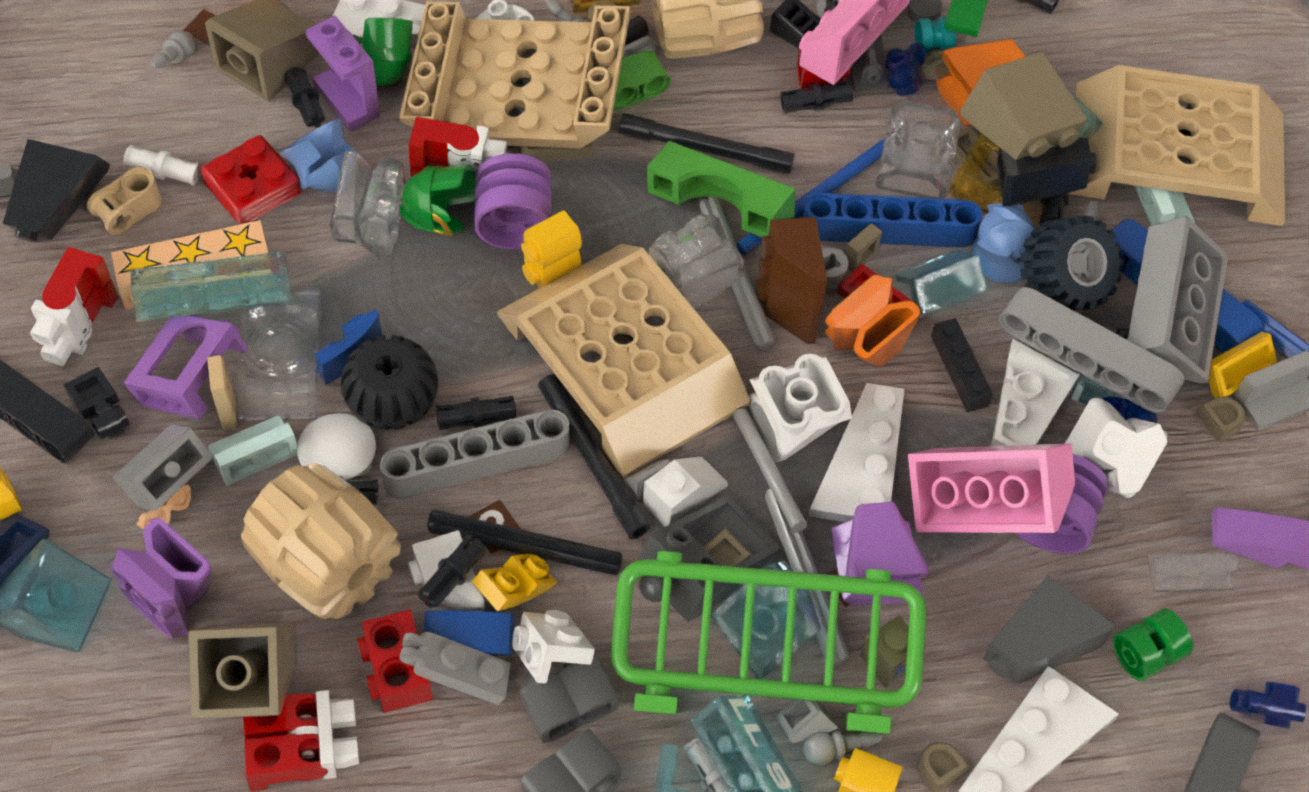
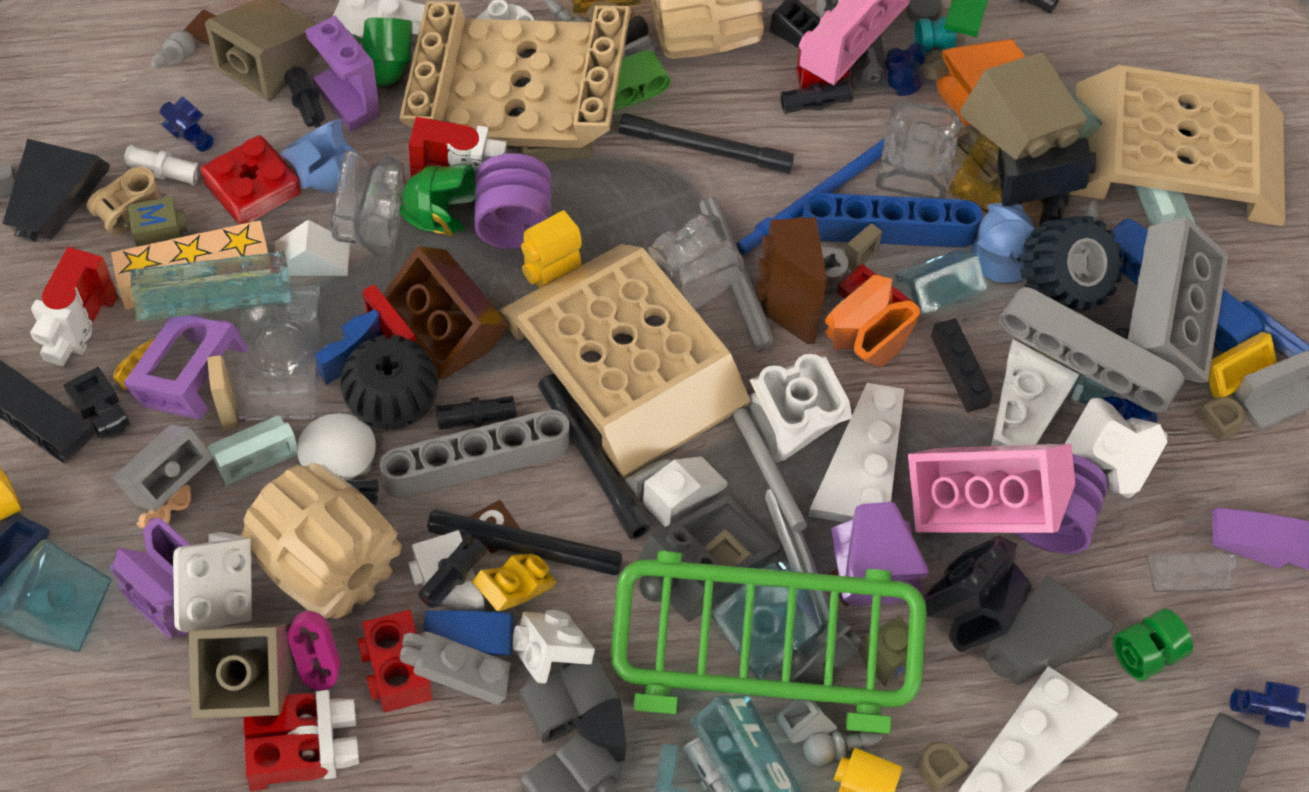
(127, 365): none -> yellow piece
(156, 221): none -> olive brick
(182, 121): none -> clear blue plate
(212, 582): none -> white bracket
(314, 252): none -> white slope
(322, 648): none -> dark pink beam
(390, 320): none -> red tile
(444, 310): none -> reddish brown slope
(605, 727): none -> black tile
(686, 174): bright green arch -> none
(807, 663): none -> dark grey hinge
(980, 593): none -> black piece

